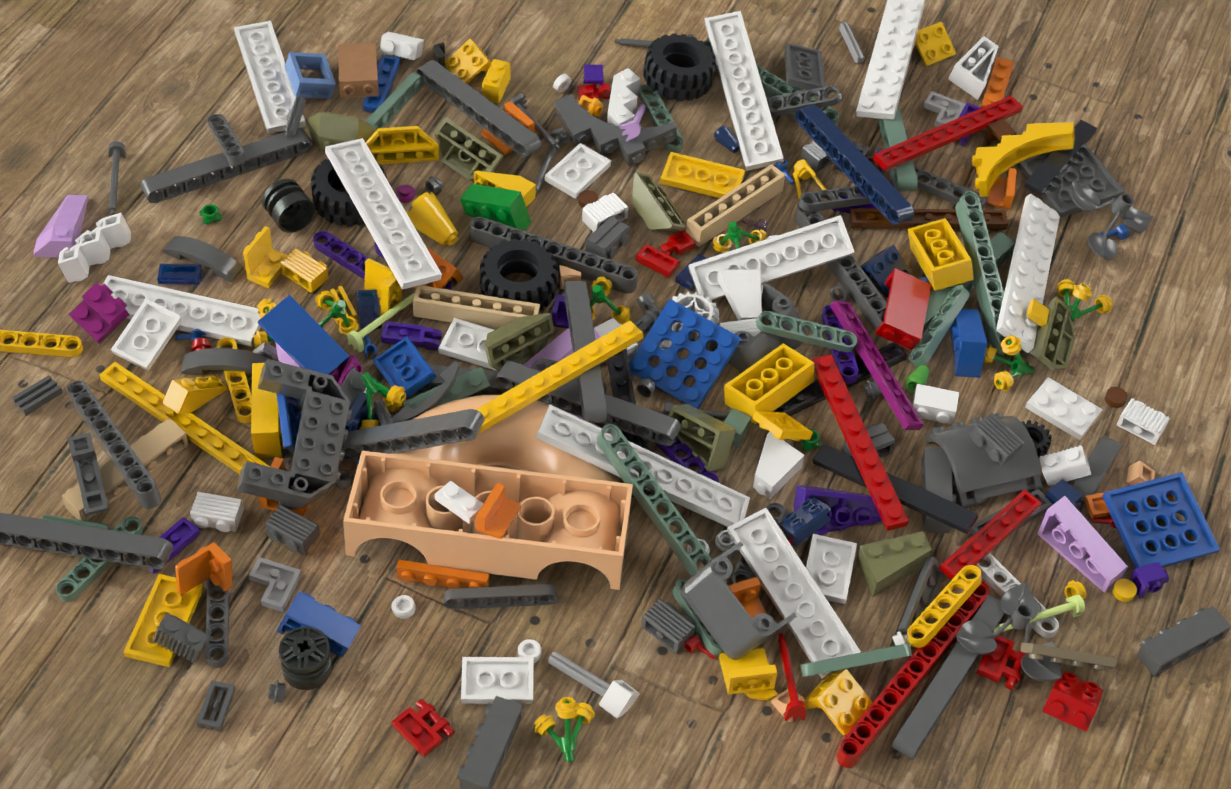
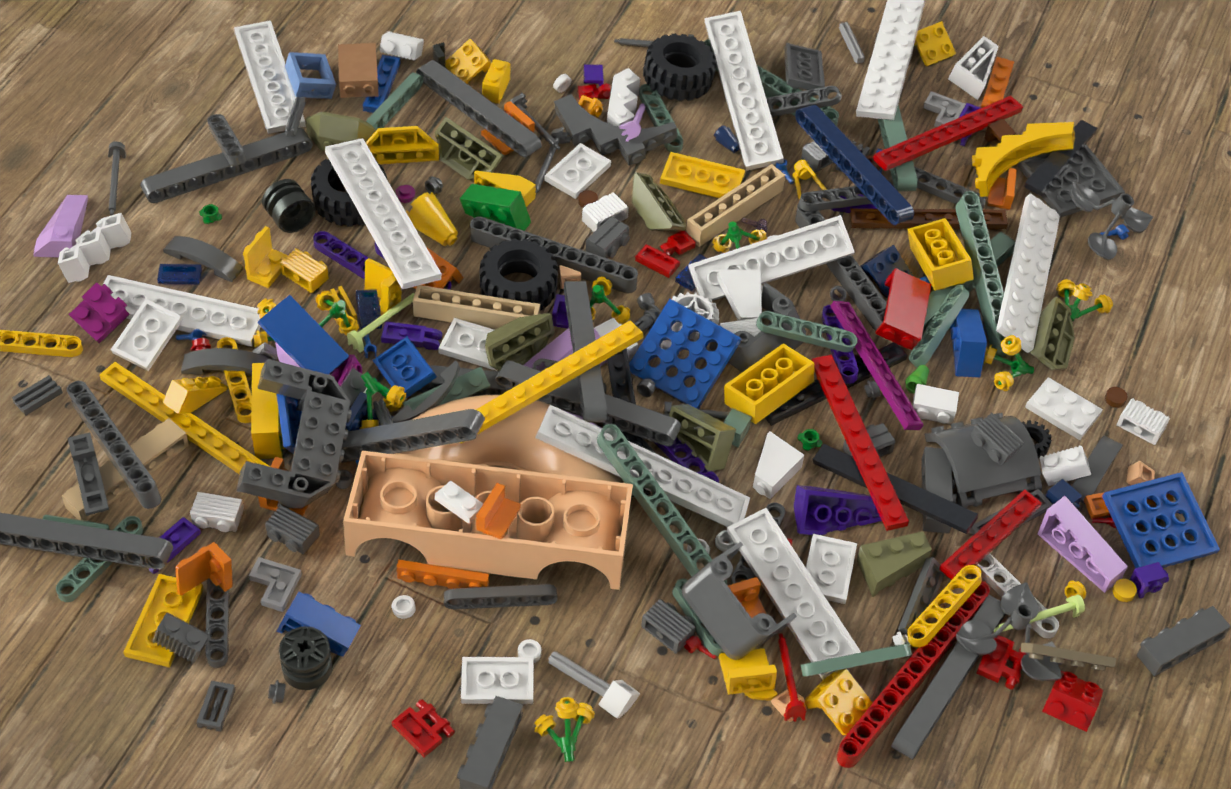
(782, 426): yellow plate -> none
(805, 520): dark blue bracket -> none
(1037, 312): yellow tile -> none

